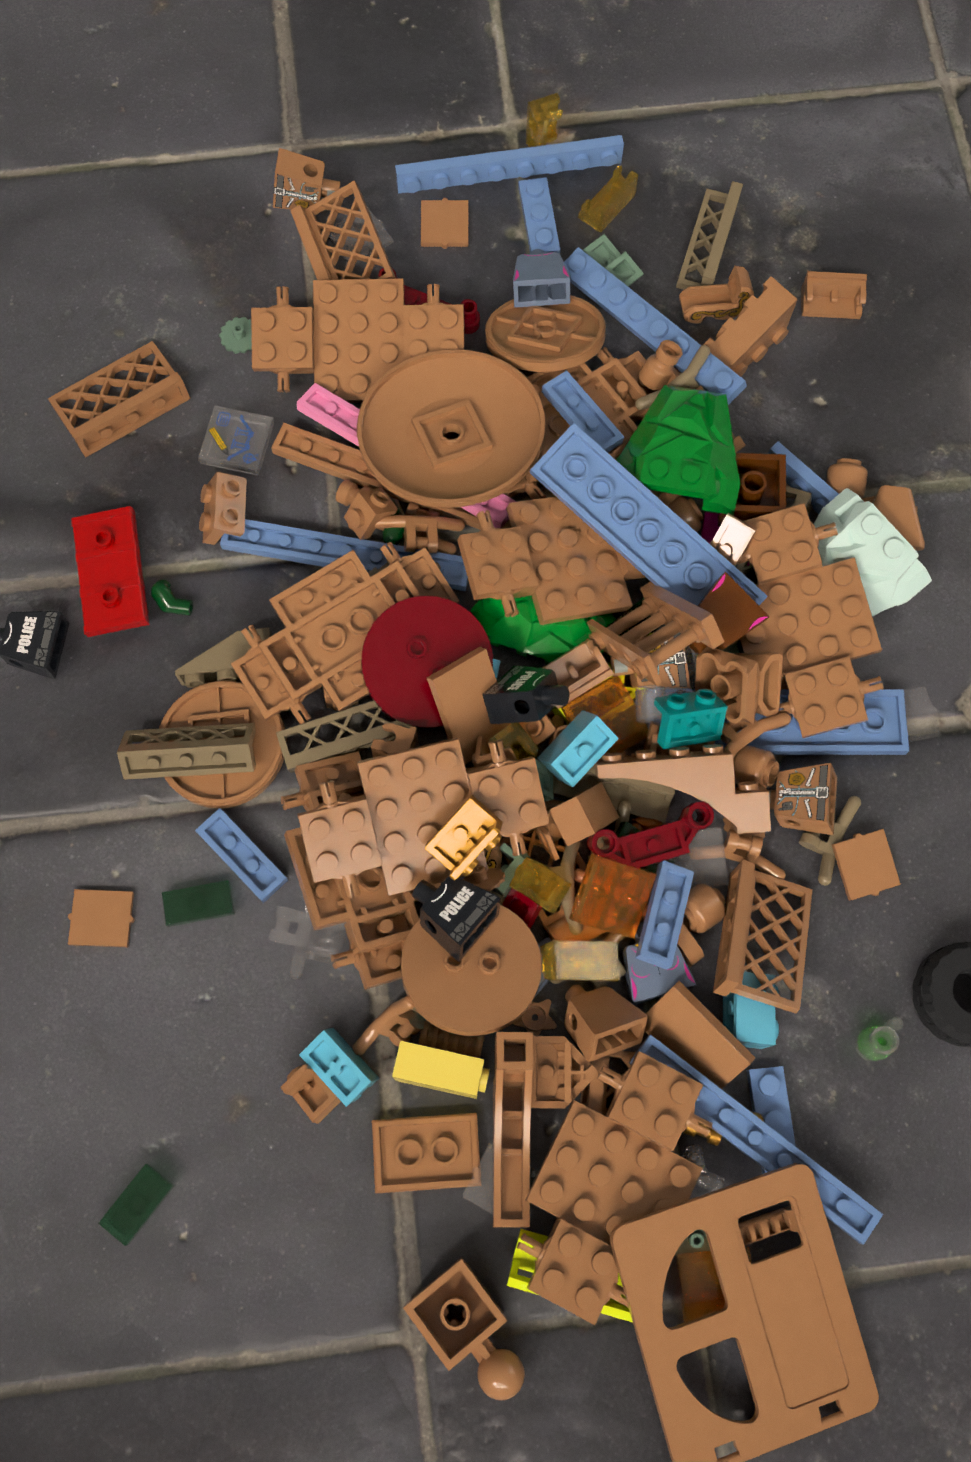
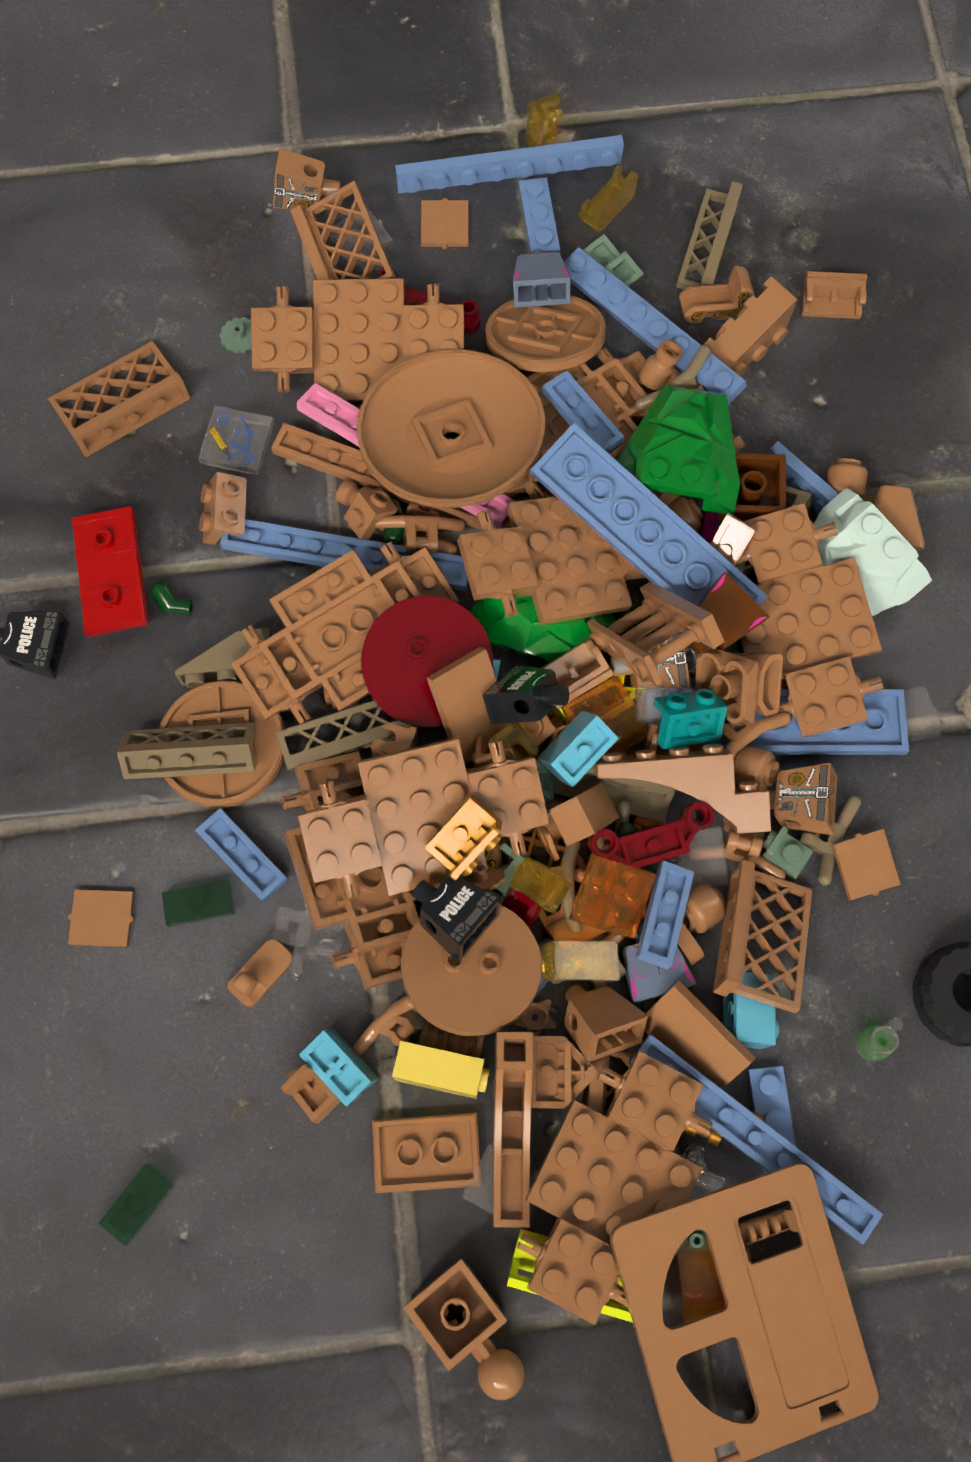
(260, 973): none -> medium nougat piece
(786, 852): none -> sand green bracket

